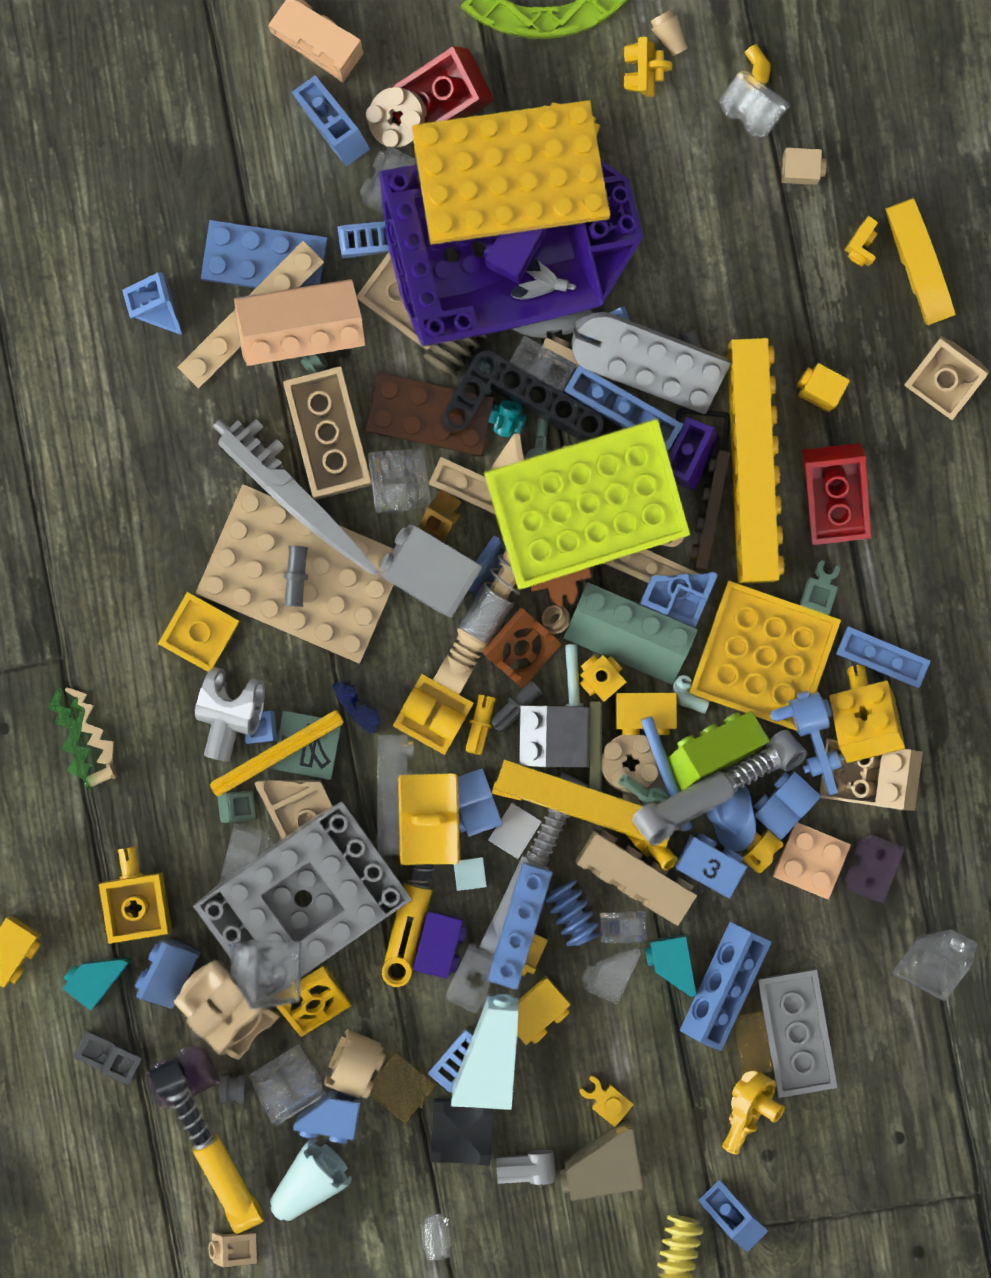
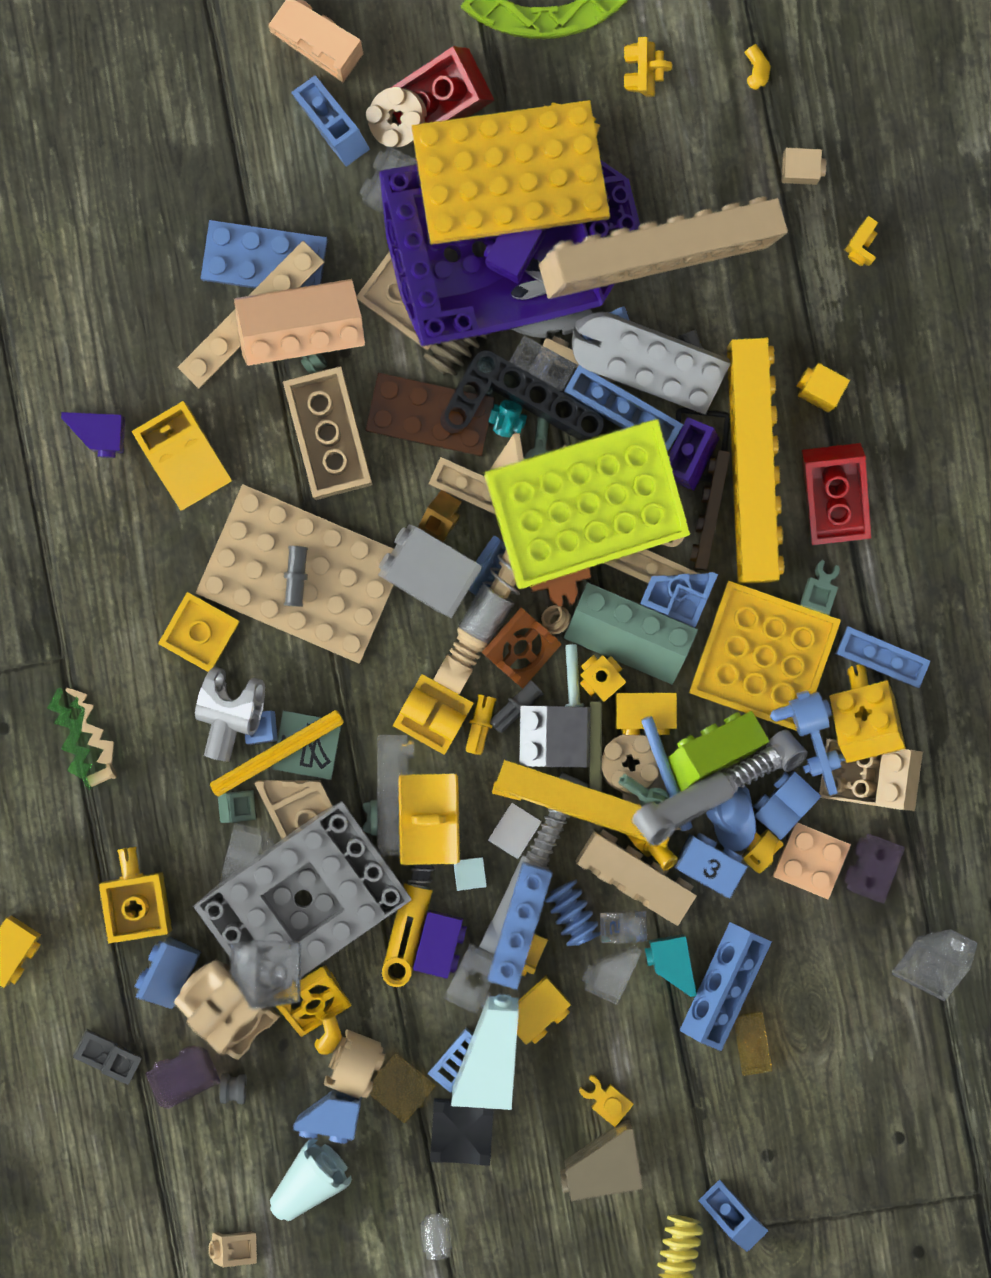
(93, 979): teal slope -> none
(98, 431): none -> dark purple slope
(153, 302): medium blue slope -> none
(182, 455): none -> yellow slope
(240, 1206): piece -> none
(276, 481): light grey piece -> none
(287, 1084): clear plate -> none
(331, 1037): none -> yellow arm
(356, 229): light blue slope -> none
(363, 715): clear blue slope -> none
(370, 825): none -> sand green piece
(399, 480): clear plate -> none
(476, 804): medium blue brick -> none
(534, 1167): light grey piece -> none
(662, 247): none -> tan brick
(669, 32): tan cone -> none
(681, 687): light aqua arm -> none
(750, 1100): yellow pin -> none
(753, 104): clear brick -> none
(797, 1033): light grey plate -> none
(920, 261): yellow slope -> none
(947, 377): tan slope -> none

